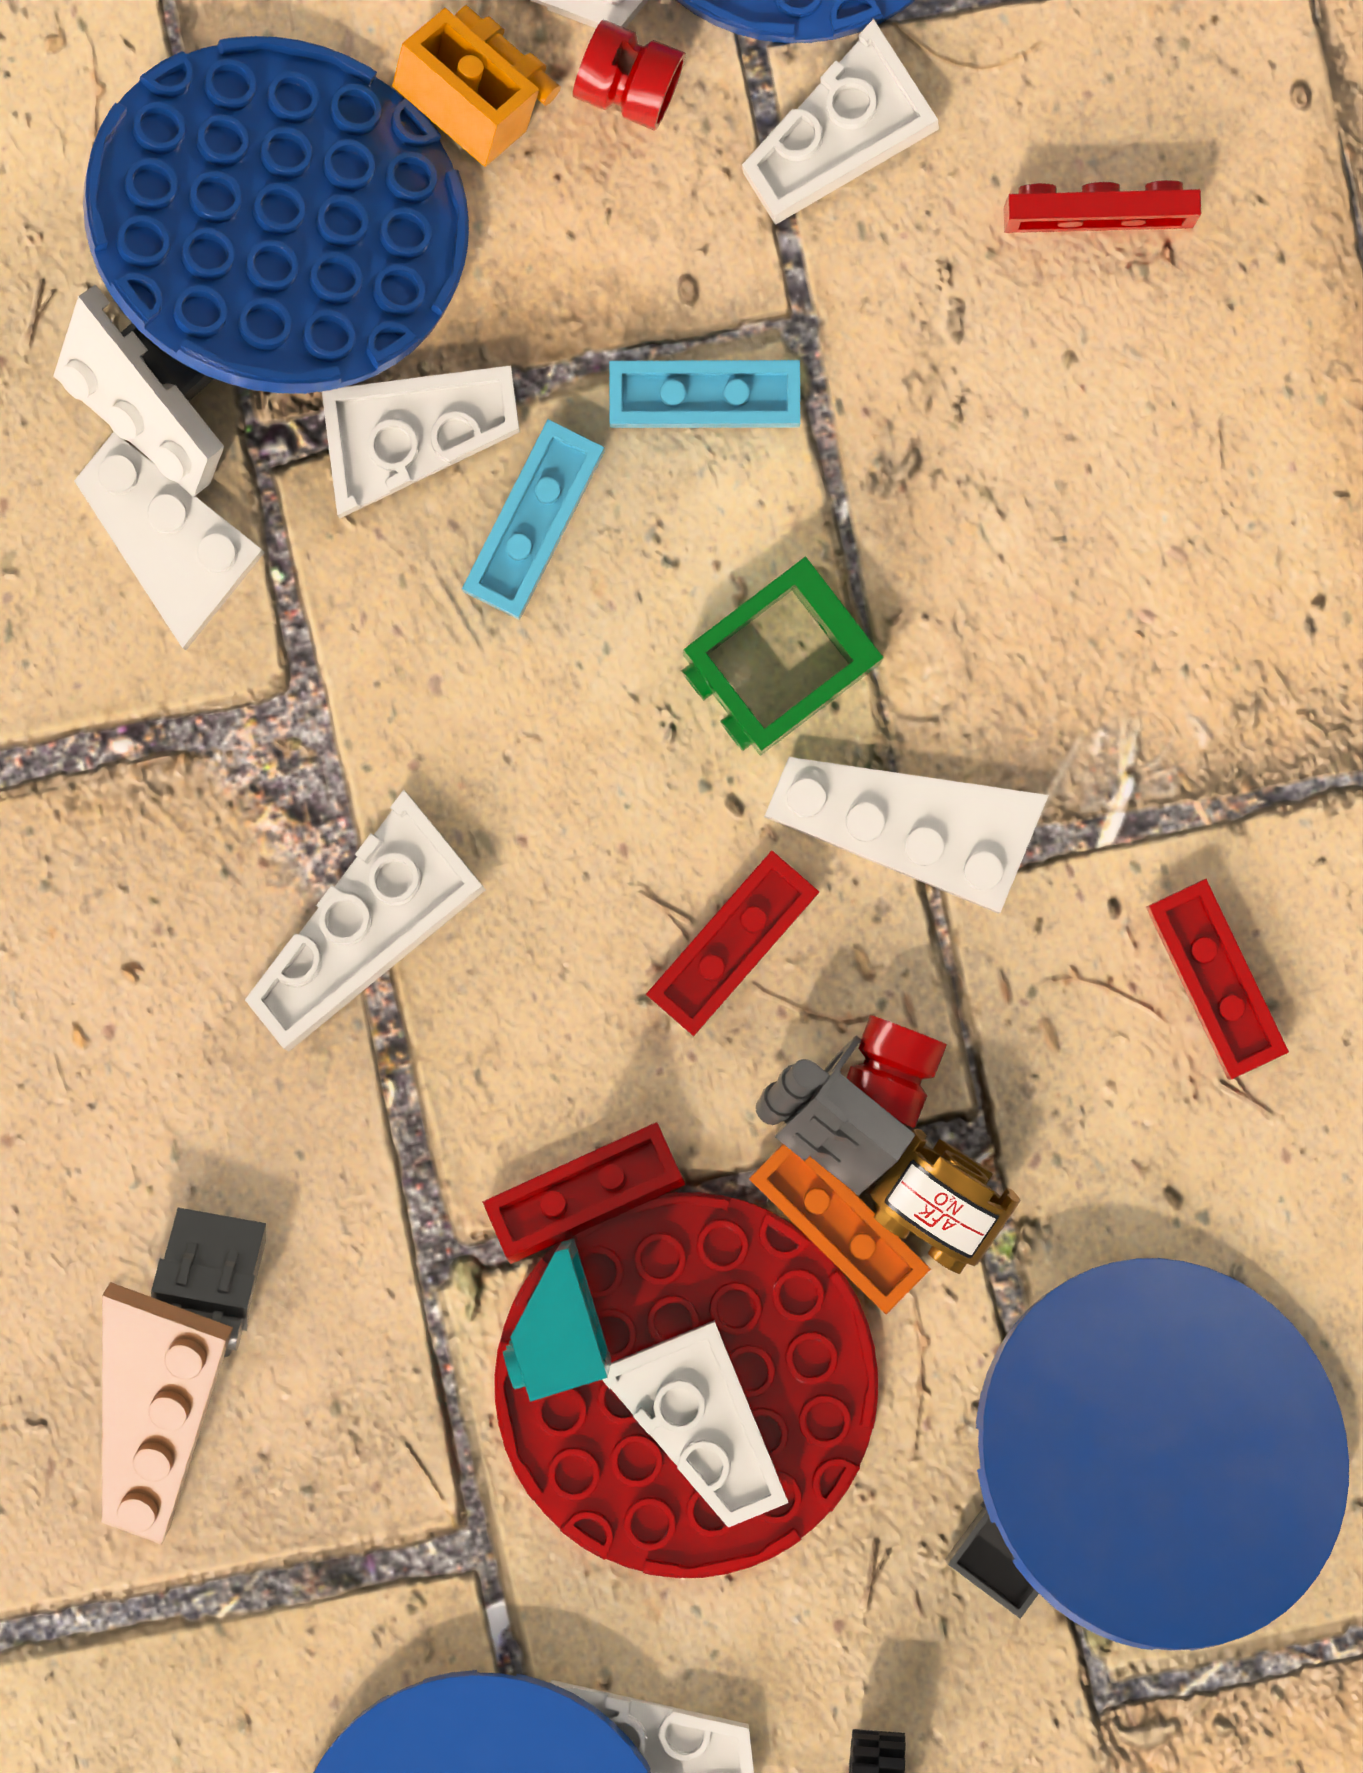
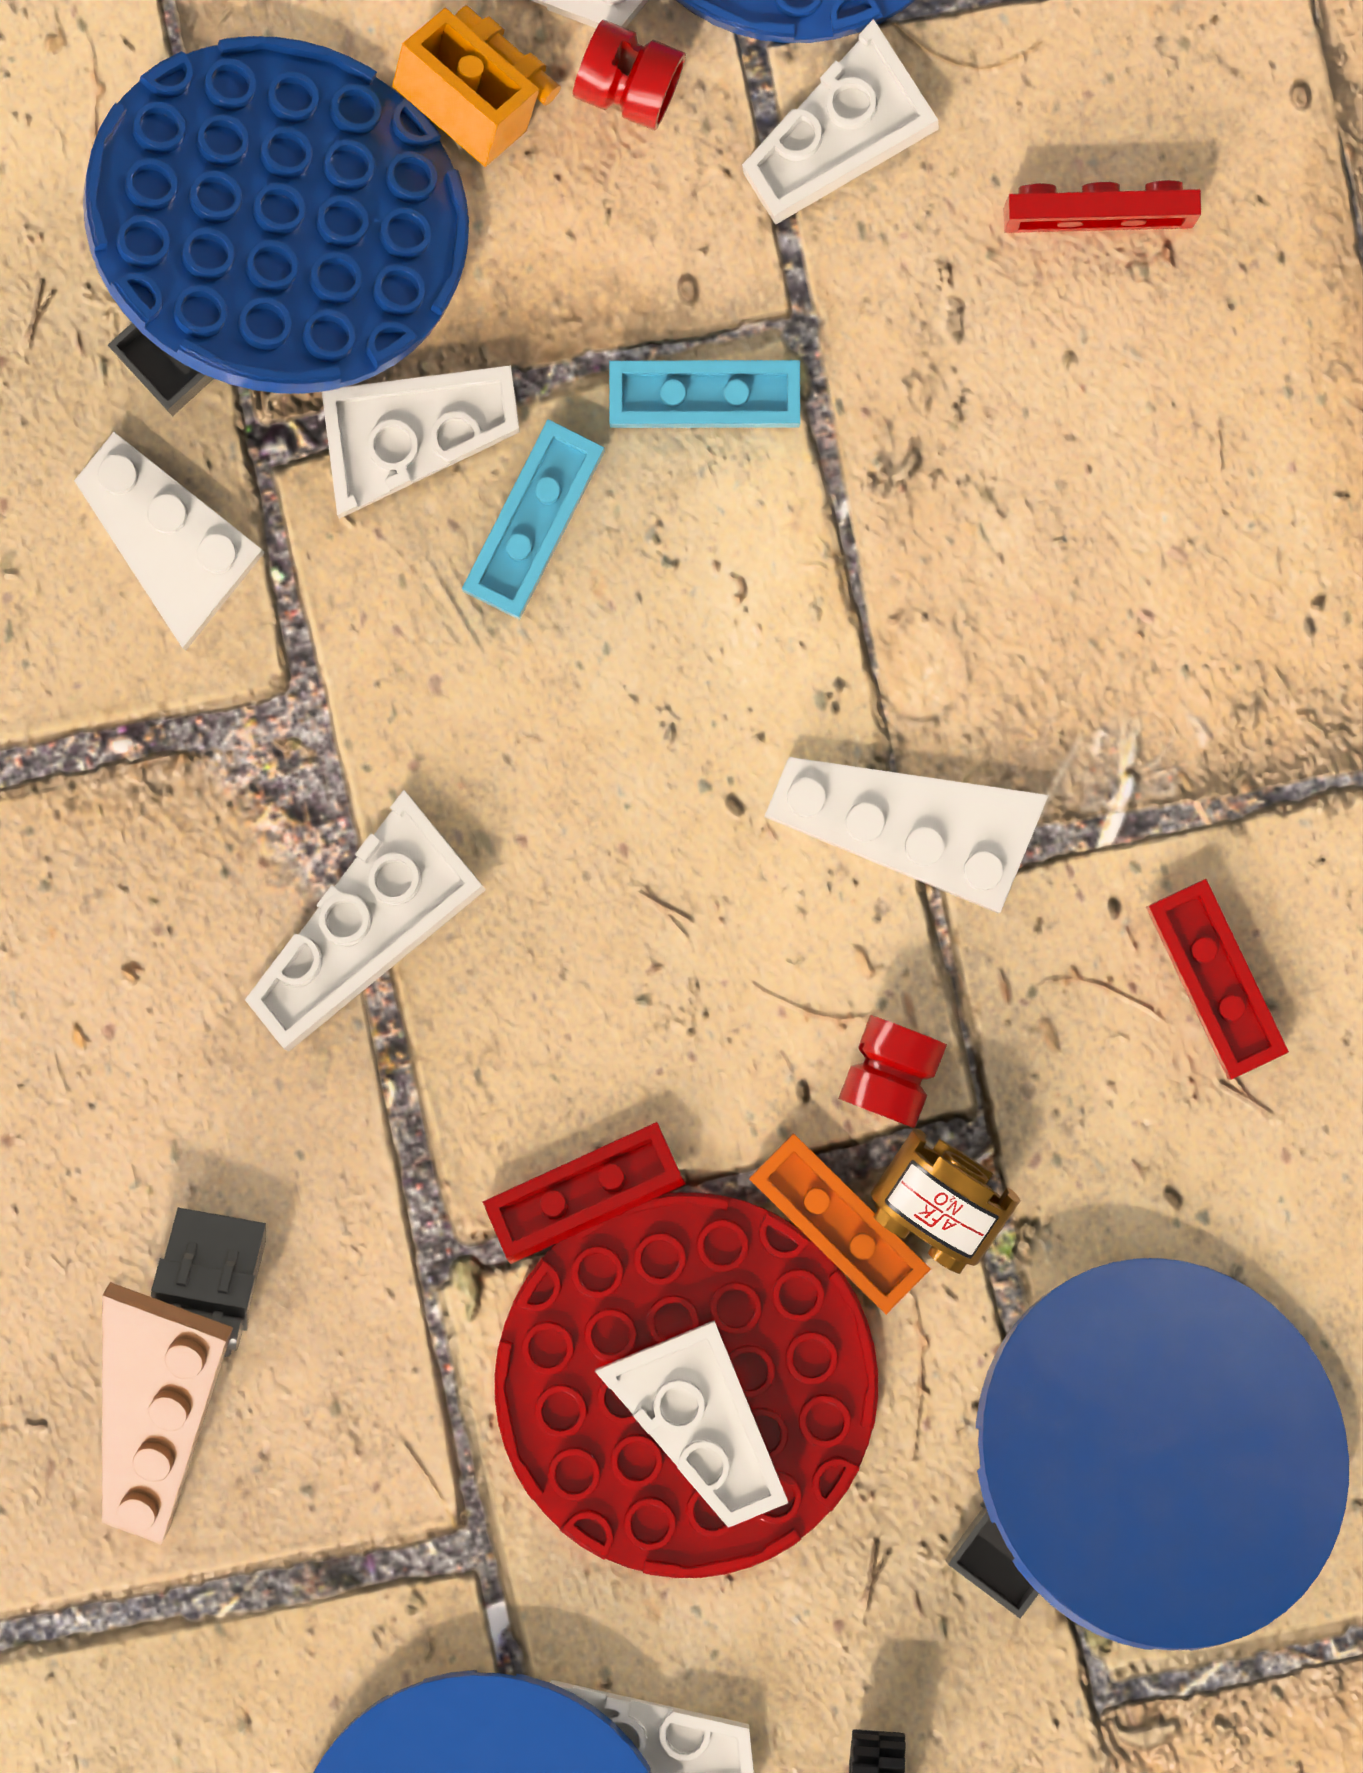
(117, 385): white wing -> none
(559, 1333): teal slope -> none
(732, 943): red plate -> none
(832, 619): green window -> none
(833, 1121): dark grey piece -> none

